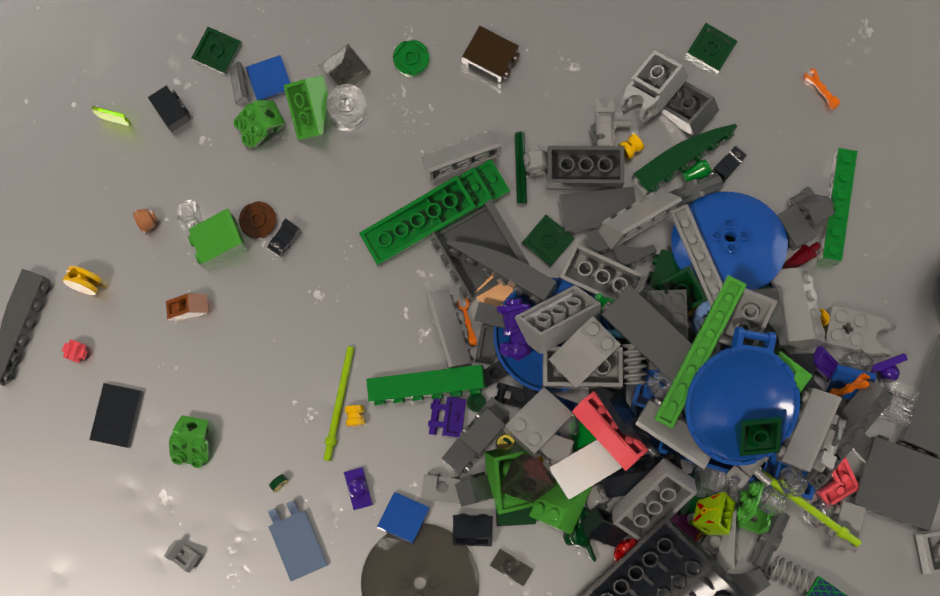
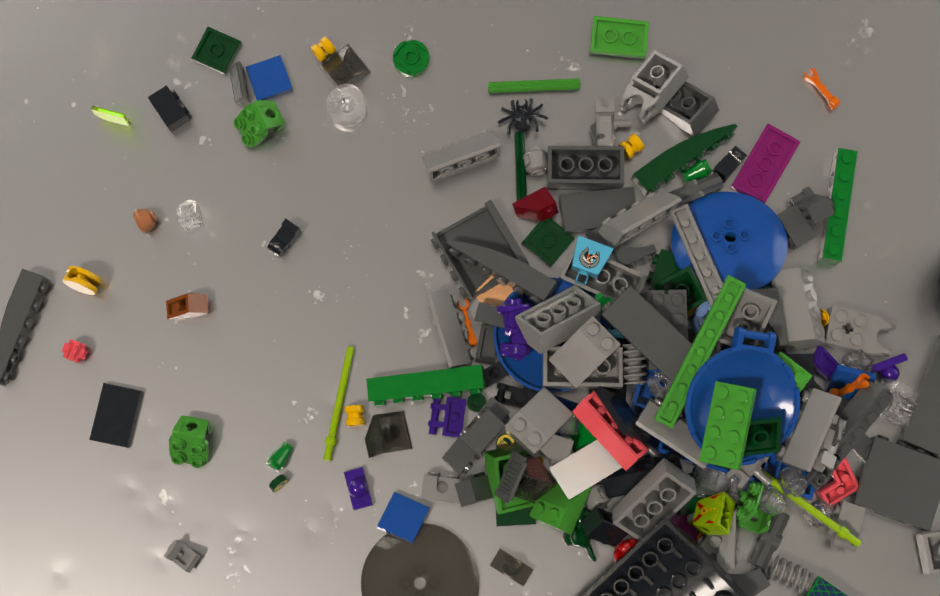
(217, 239): bright green slope -> none
(258, 220): reddish brown tile -> none
(279, 457): none -> green cone
(296, 542): sand blue tile -> none
(307, 105): bright green slope -> none
(323, 49): none -> yellow wheel
(387, 434): none -> clear smoke slope
(434, 211): green slope -> none
(472, 530): black brick -> none
(491, 53): dark brown panel -> none
(511, 477): none -> dark grey window
(522, 116): none -> black animal
(534, 85): none -> bright green axle
(536, 206): none -> dark red slope
(589, 259): none -> medium azure torso
(619, 37): none -> bright green plate
(711, 47): dark green tile -> none
(728, 425): none -> bright green plate
(765, 163): none -> magenta tile
(802, 256): dark red bar -> none

